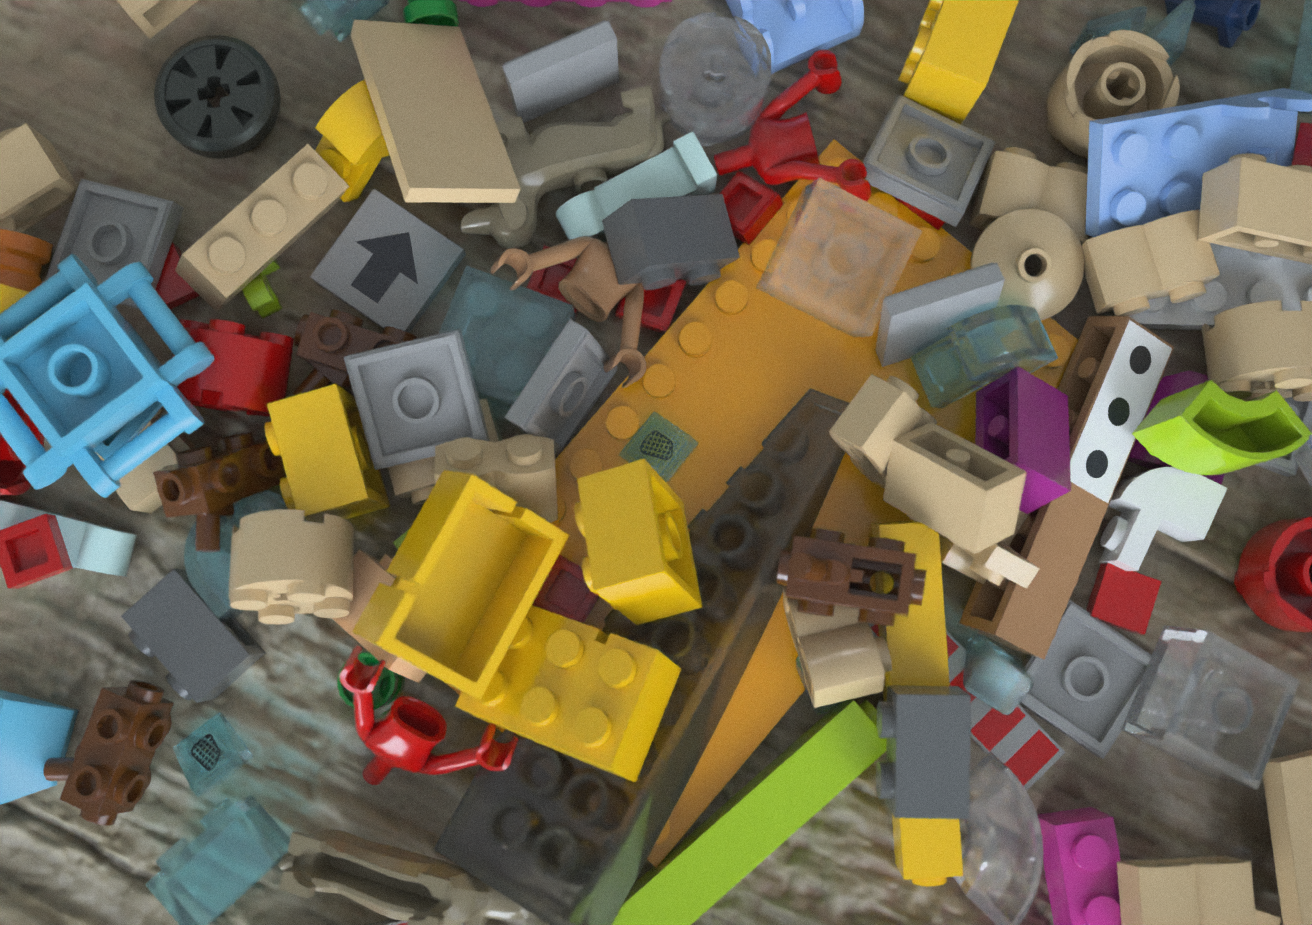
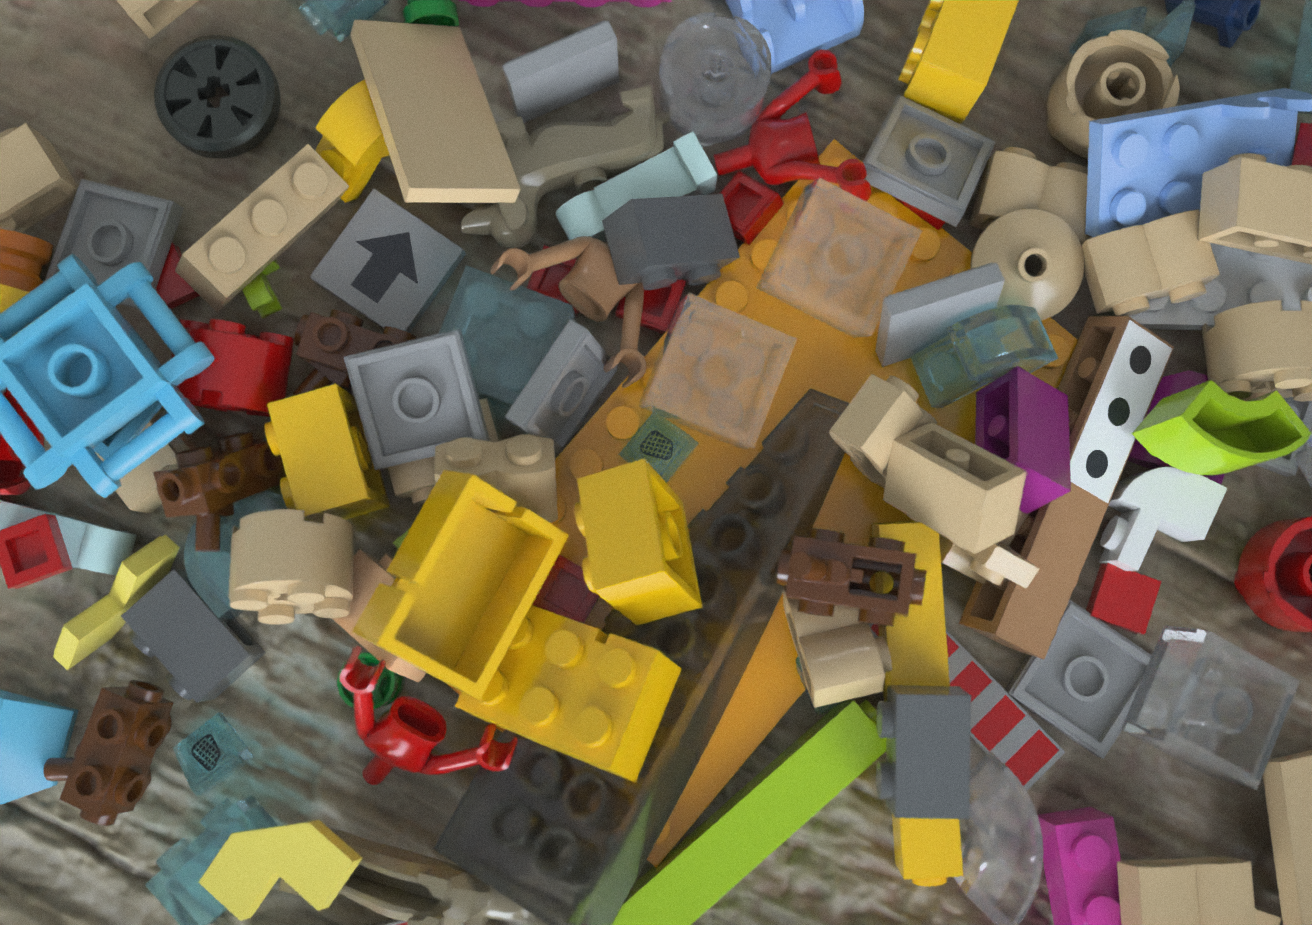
(103, 619): none -> light yellow tile
(300, 853): none -> light yellow tile
(717, 372): none -> clear brick
(995, 675): clear light blue slope -> none

